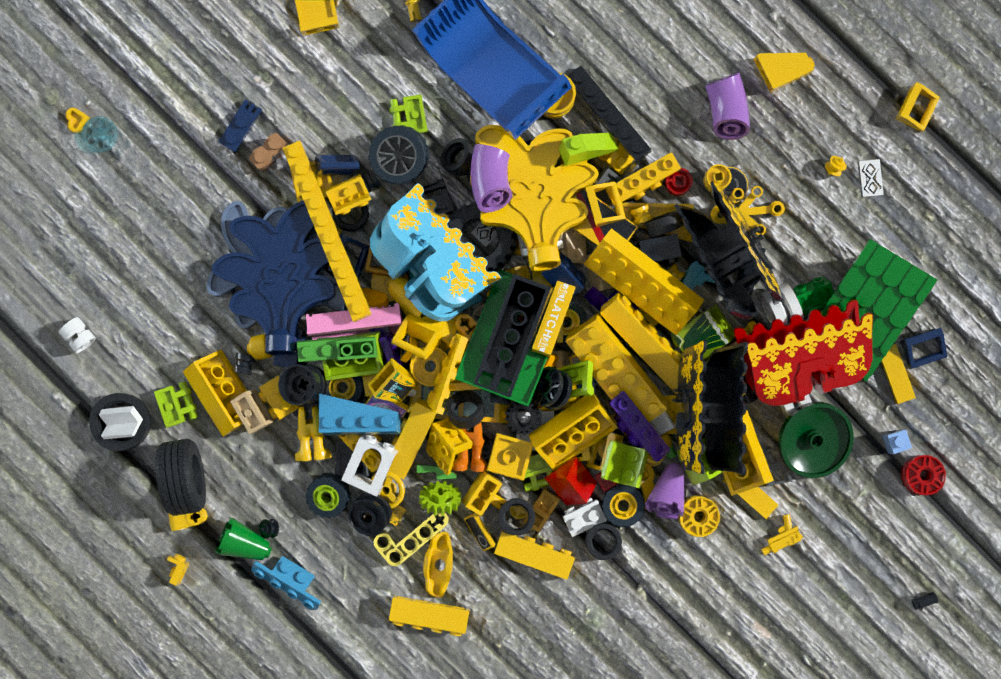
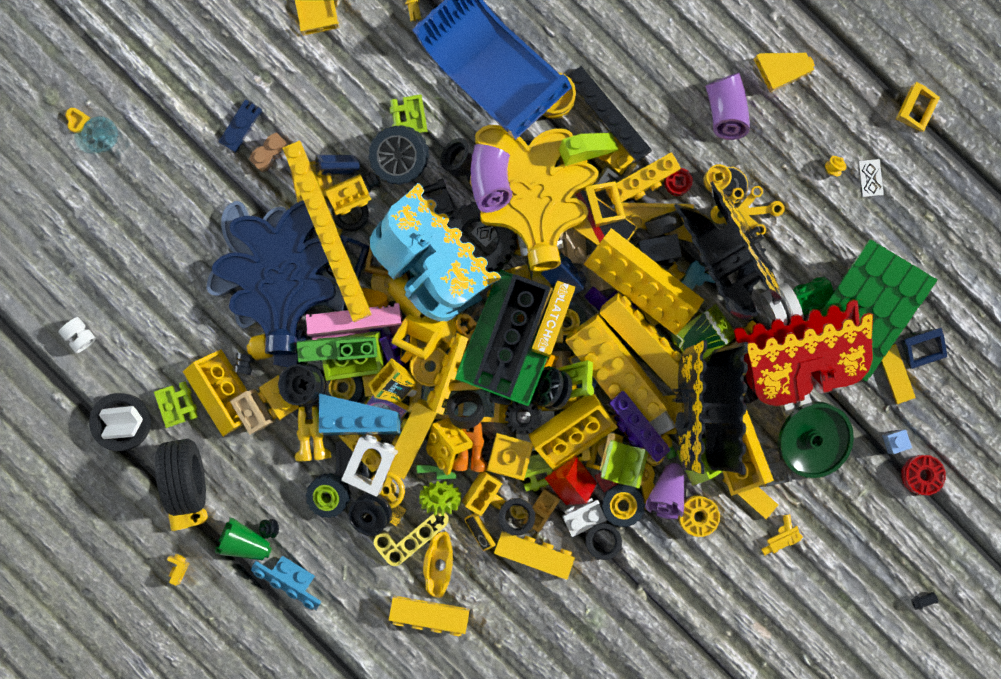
(641, 214): yellow wheel -> none

